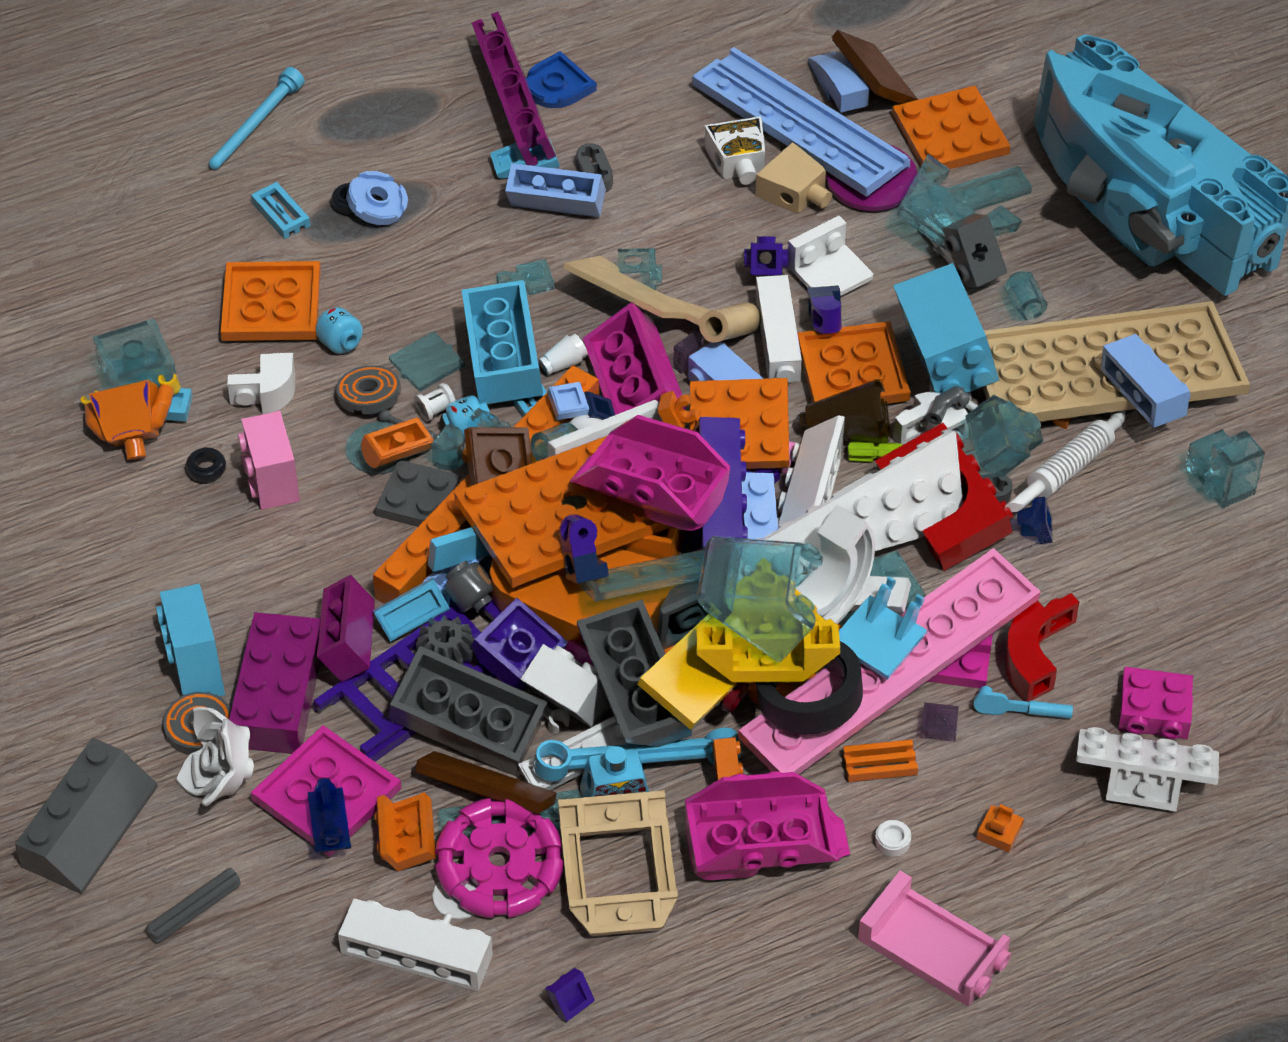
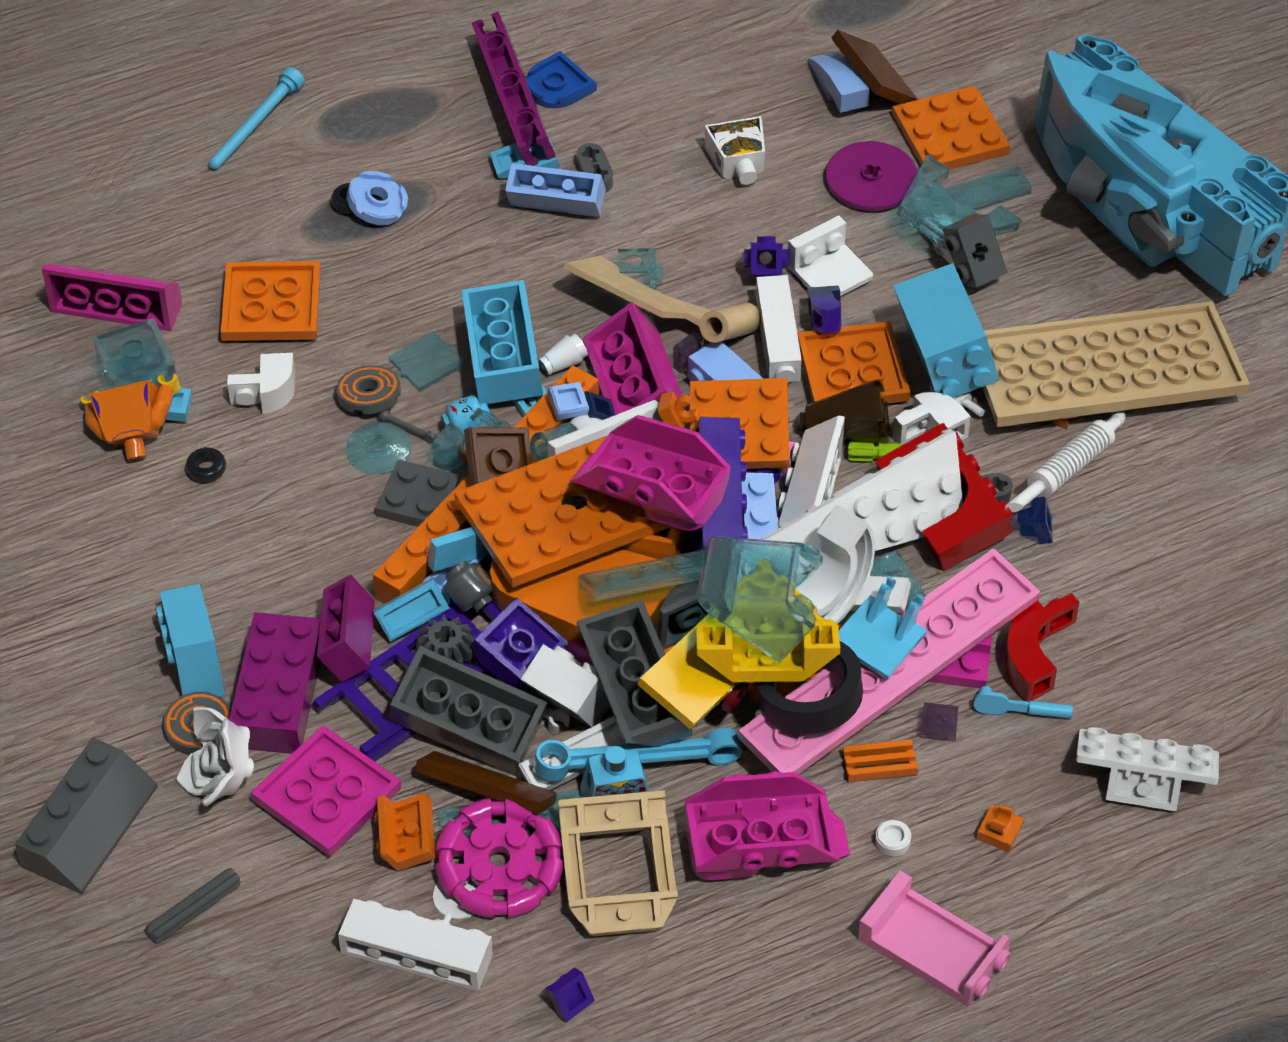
(111, 295): none -> dark pink slope
(268, 460): bright pink brick -> none
(302, 218): medium azure tile -> none
(328, 817): clear blue hinge -> none
(339, 330): medium azure head -> none
(395, 442): orange brick -> none
(434, 402): white bush -> none
(535, 275): clear light blue plate -> none
(579, 550): leg -> none
(726, 757): orange piece -> none
(793, 181): tan torso -> none
(800, 118): light blue plate -> none
(944, 400): dark grey arm -> none
(1003, 434): clear light blue brick -> none
(1026, 295): clear light blue brick -> none
(1145, 380): light blue brick -> none
(1156, 703): dark pink plate -> none
(1226, 465): clear light blue brick -> none

